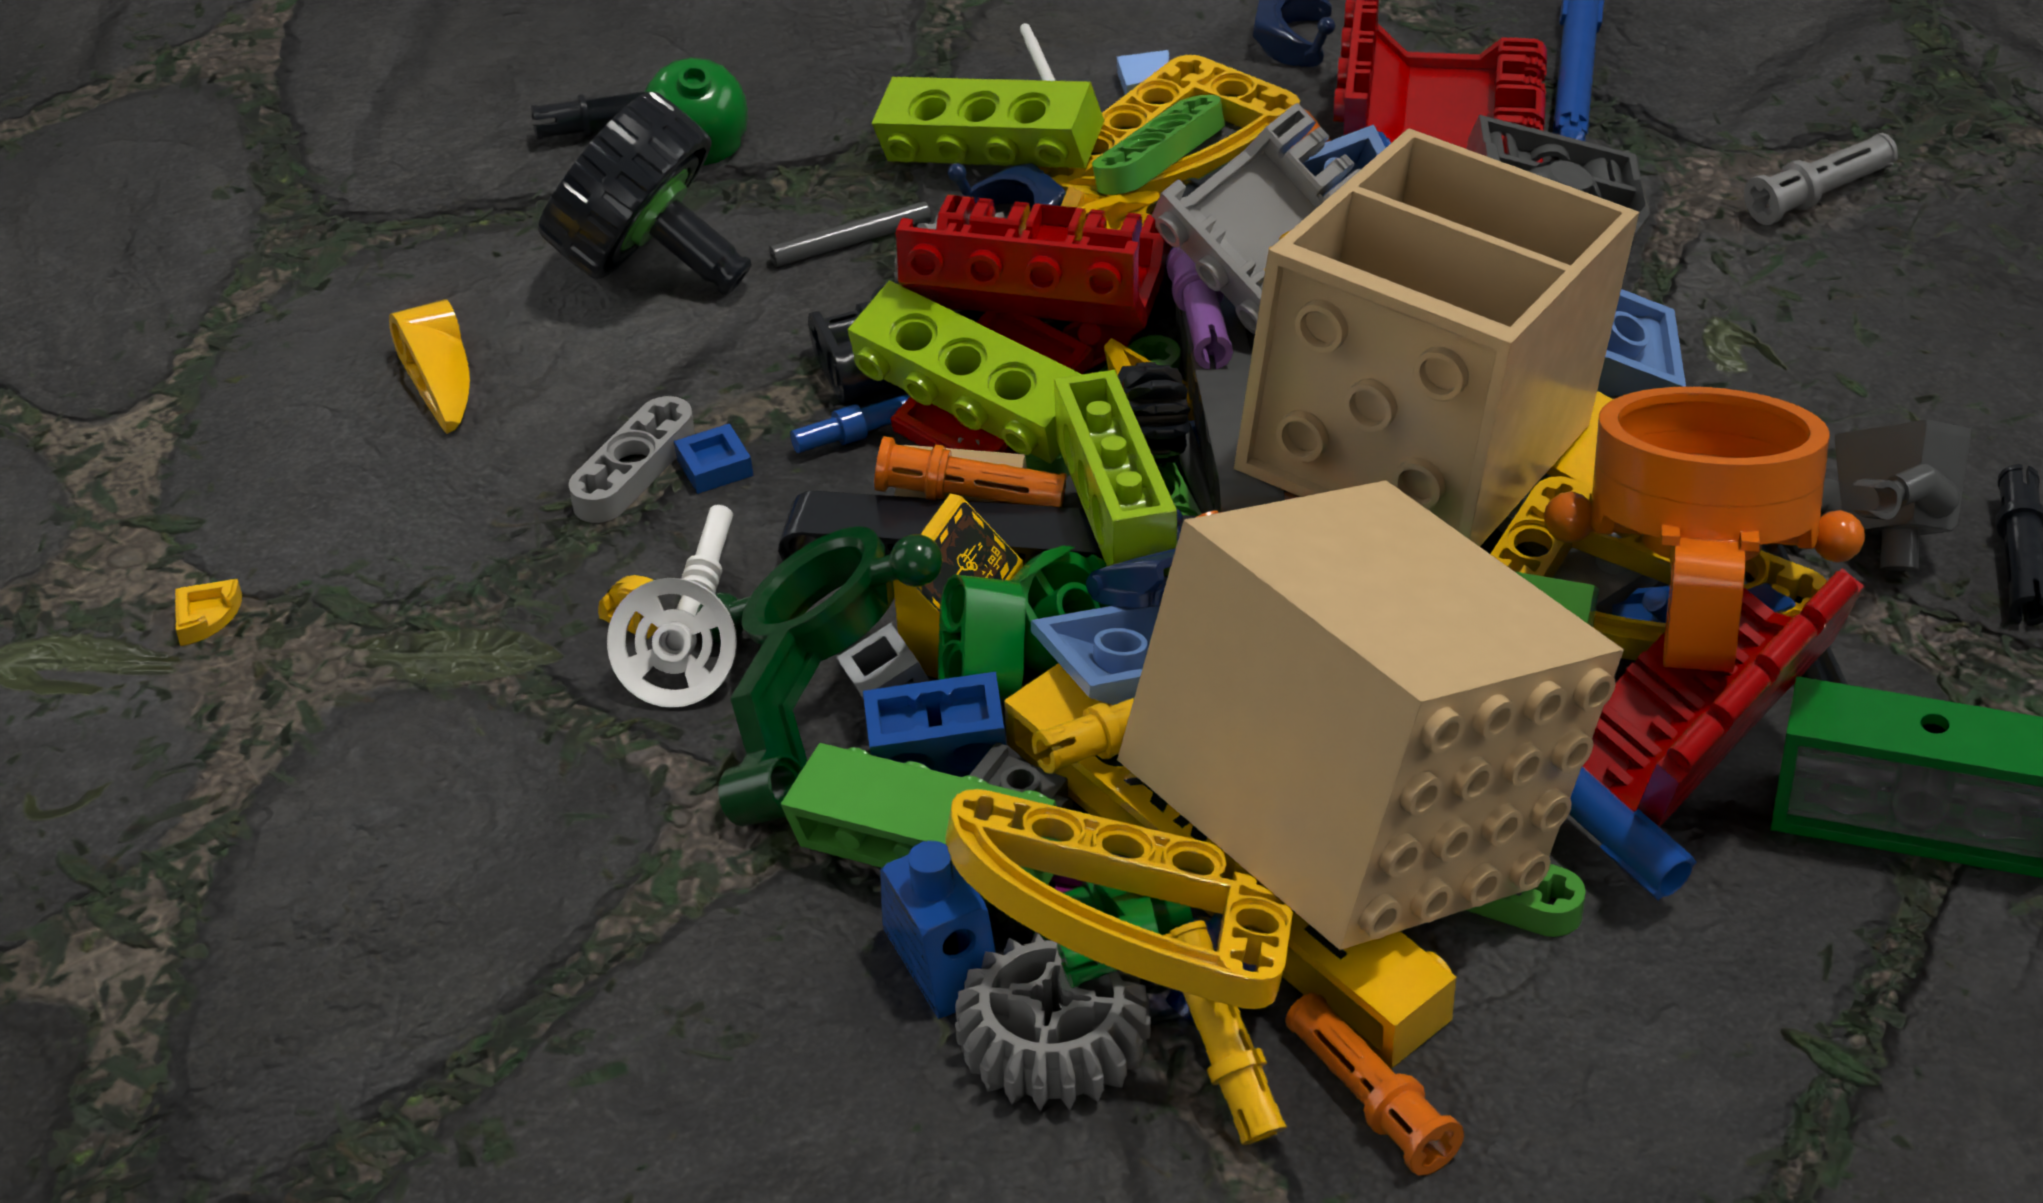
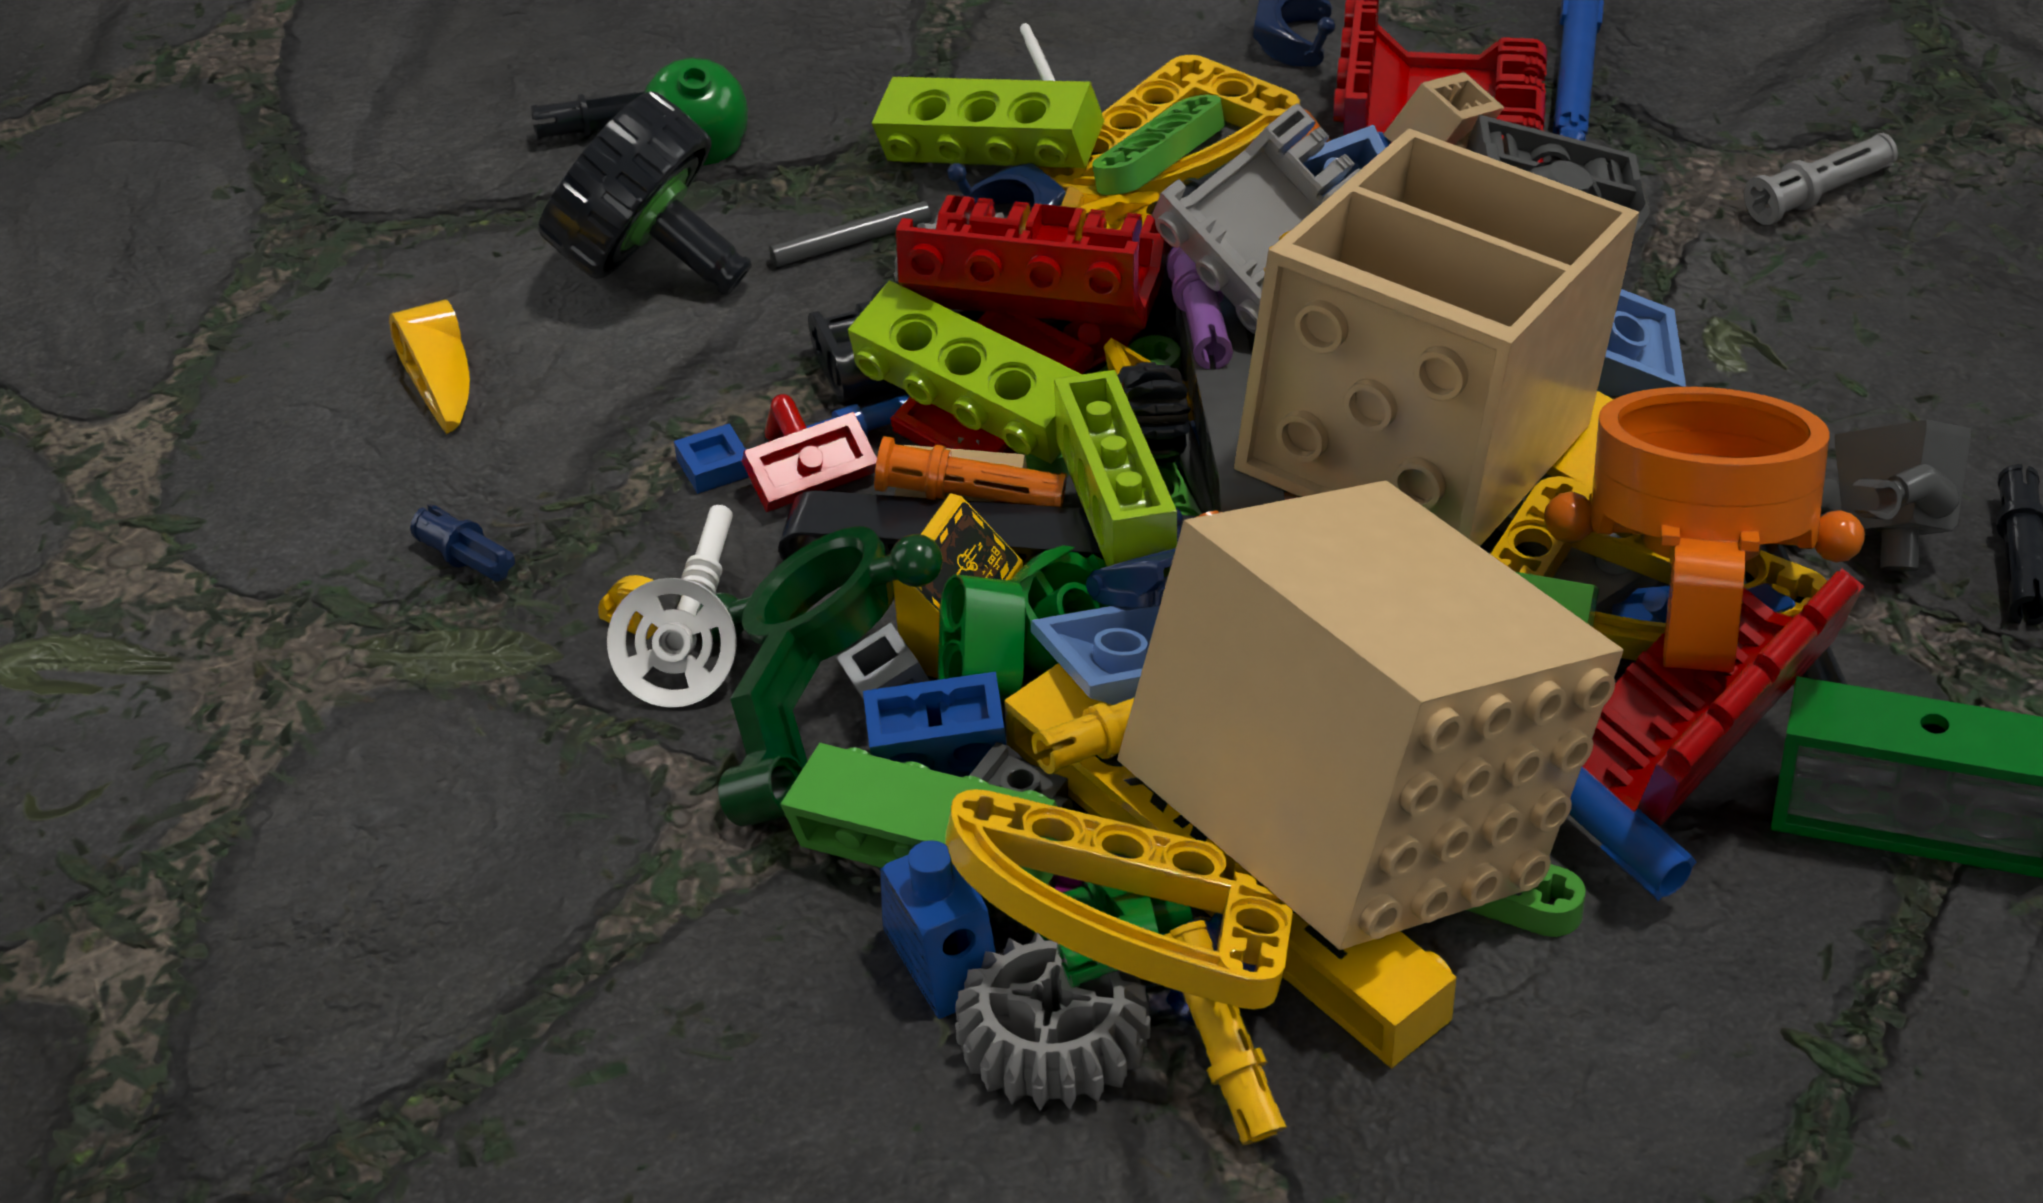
(205, 609): yellow tile -> none
(461, 542): none -> dark blue axle
(607, 486): light grey beam -> none
(806, 457): none -> plate
(1138, 67): light blue tile -> none
(1391, 1101): orange pin -> none
(1445, 109): none -> tan brick

